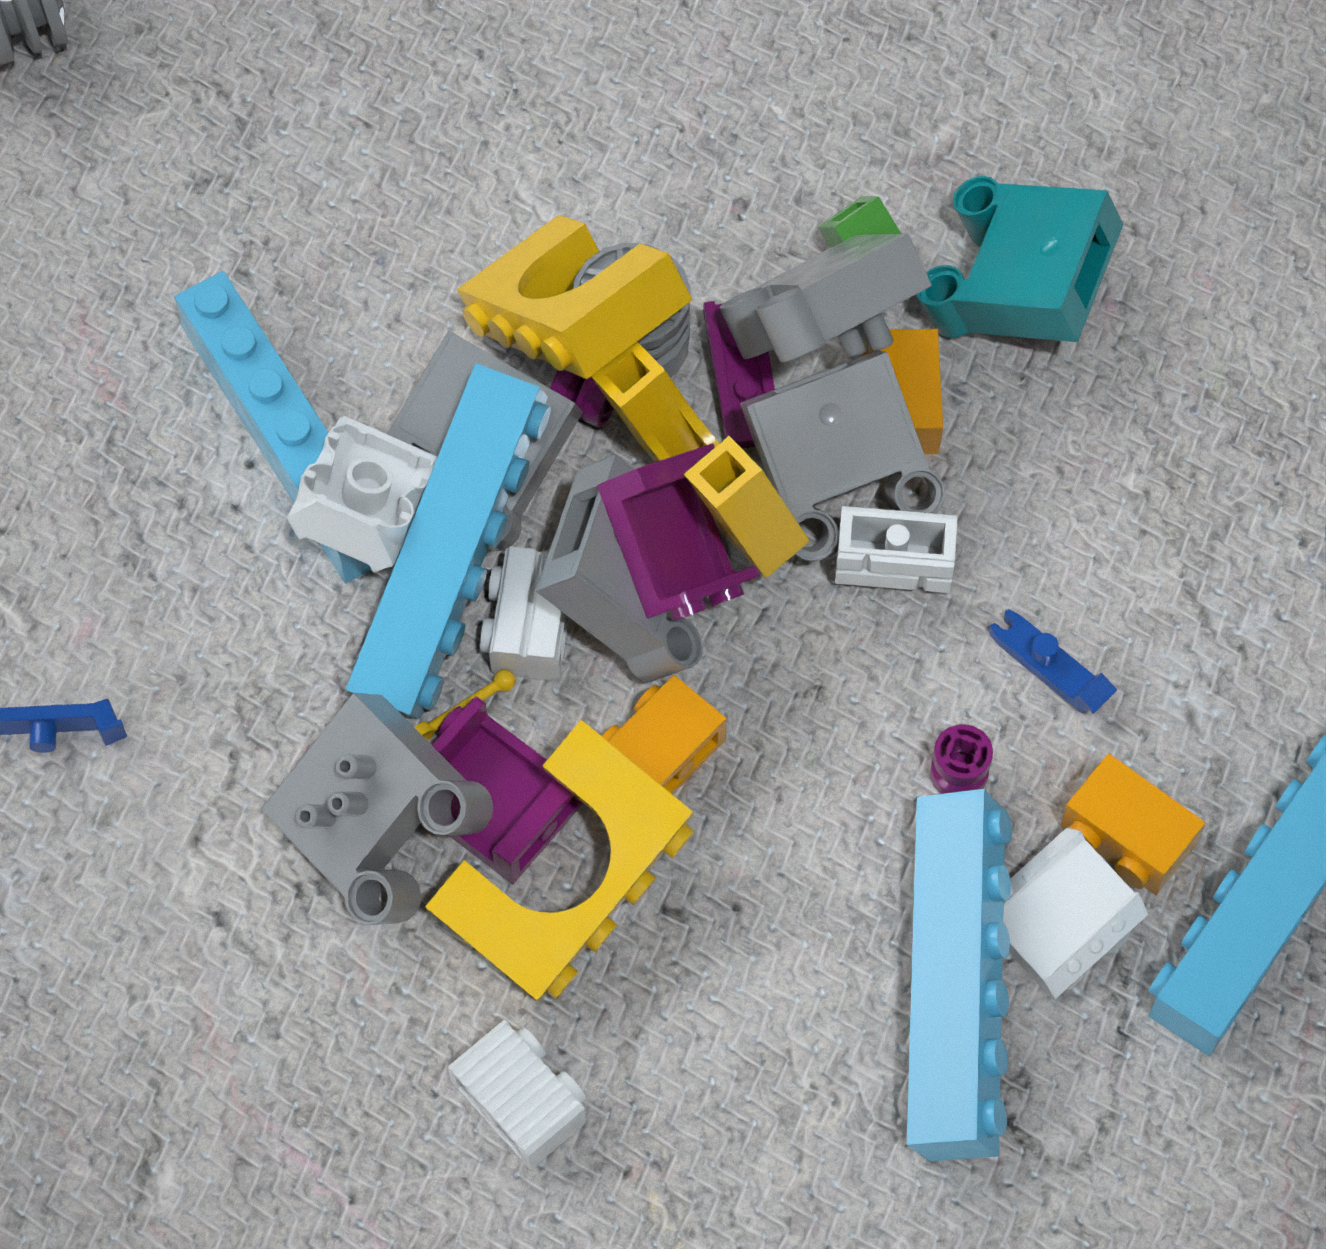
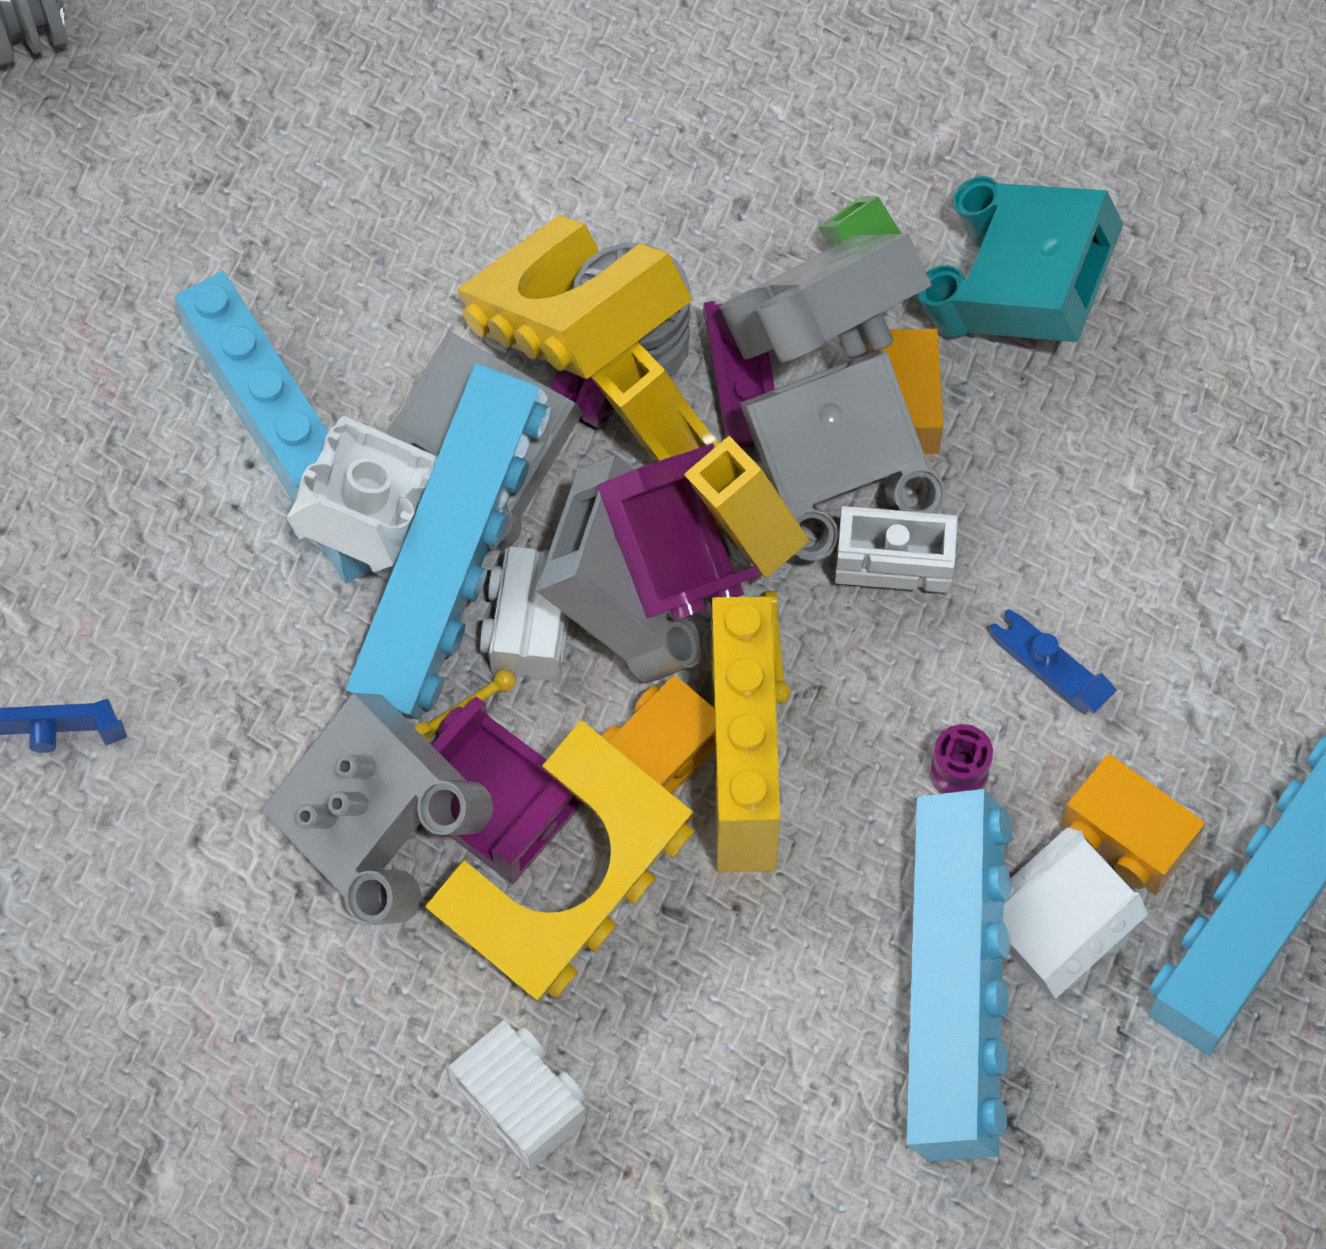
(745, 734): none -> yellow arch
(783, 690): none -> yellow hinge

